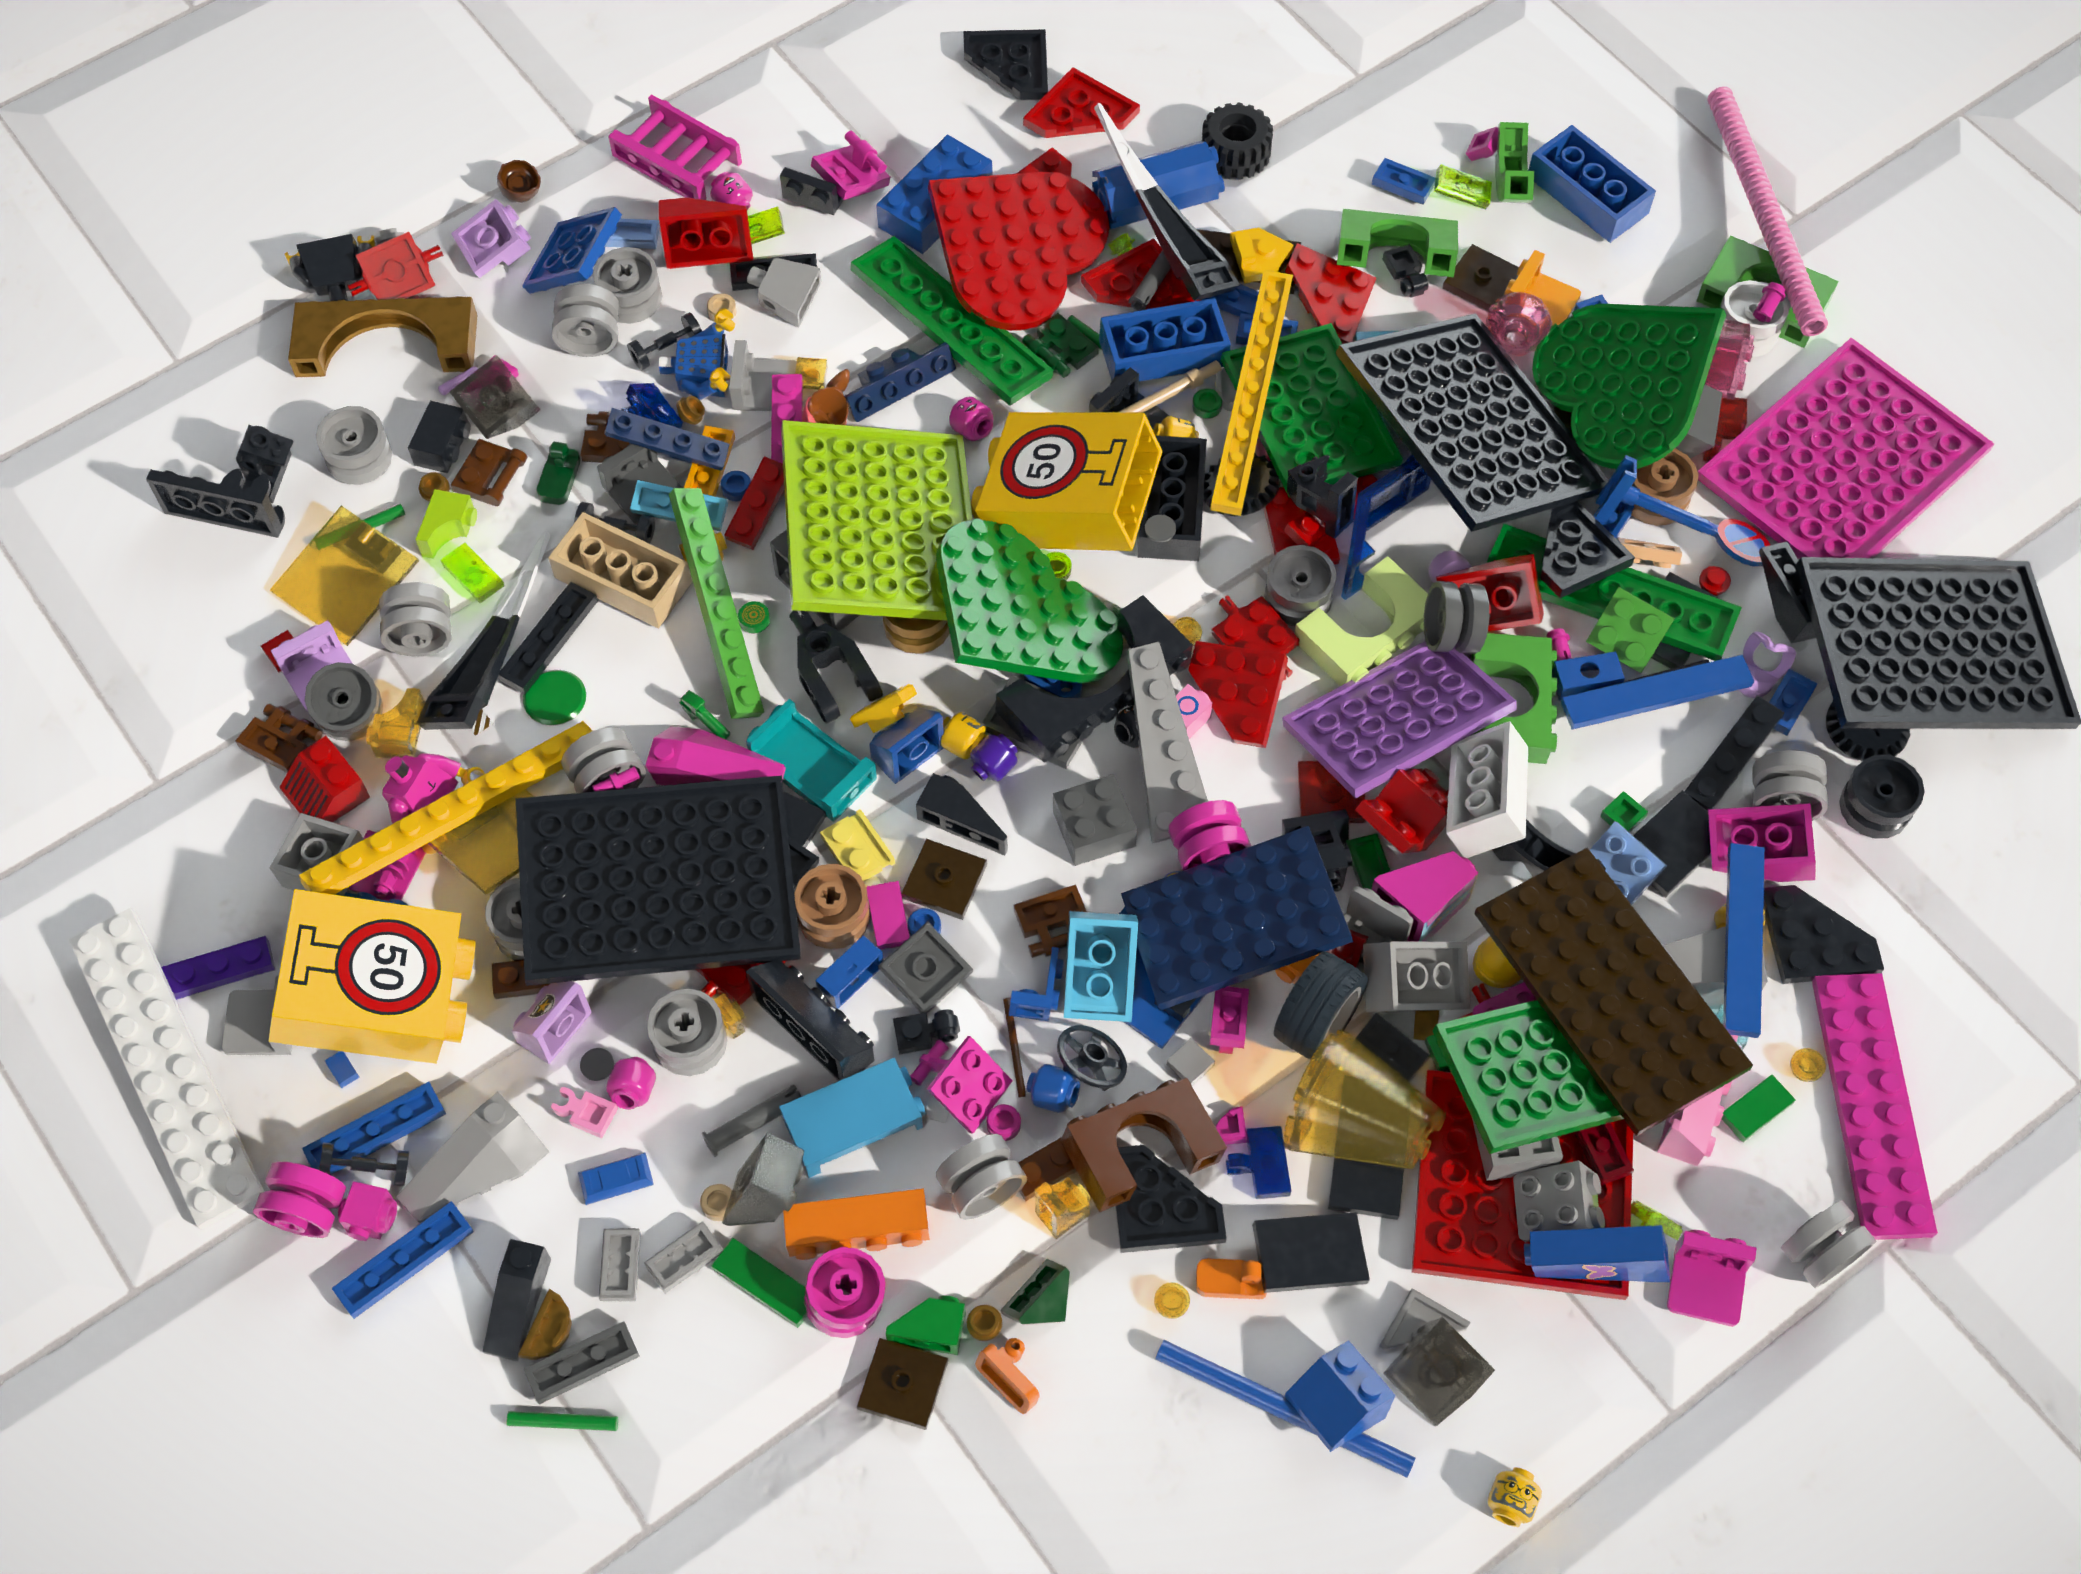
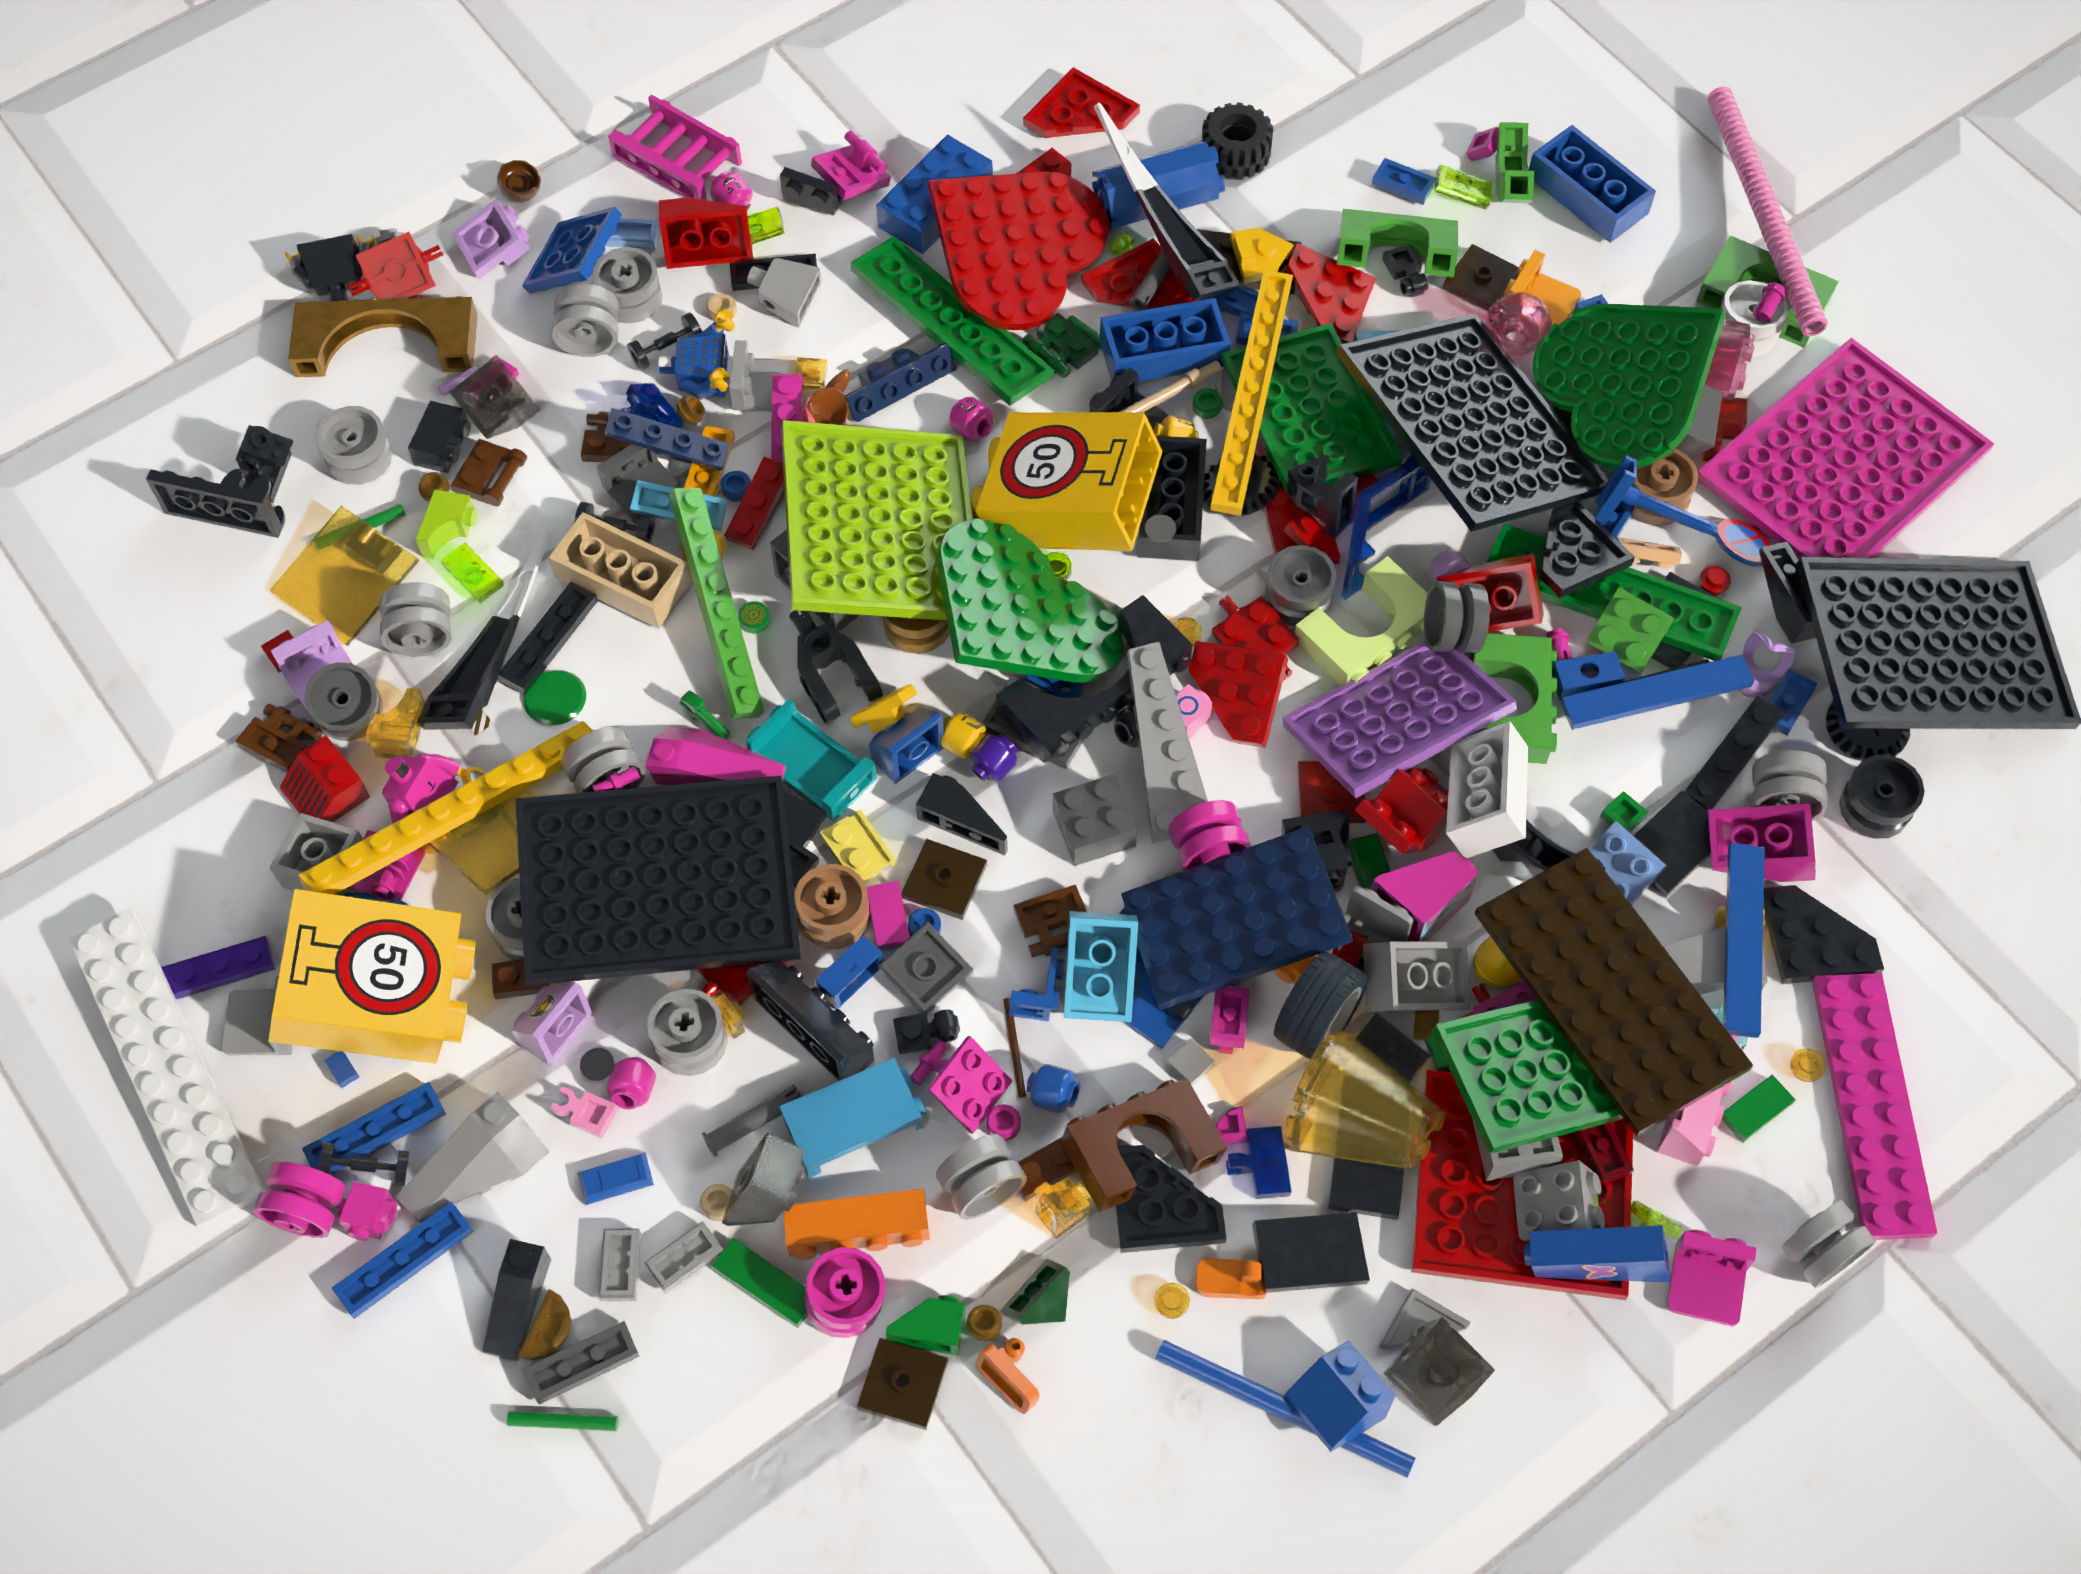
(558, 474): dark green piece -> none
(1011, 59): black plate -> none
(1091, 1055): black wheel -> none
(1514, 1497): yellow head -> none

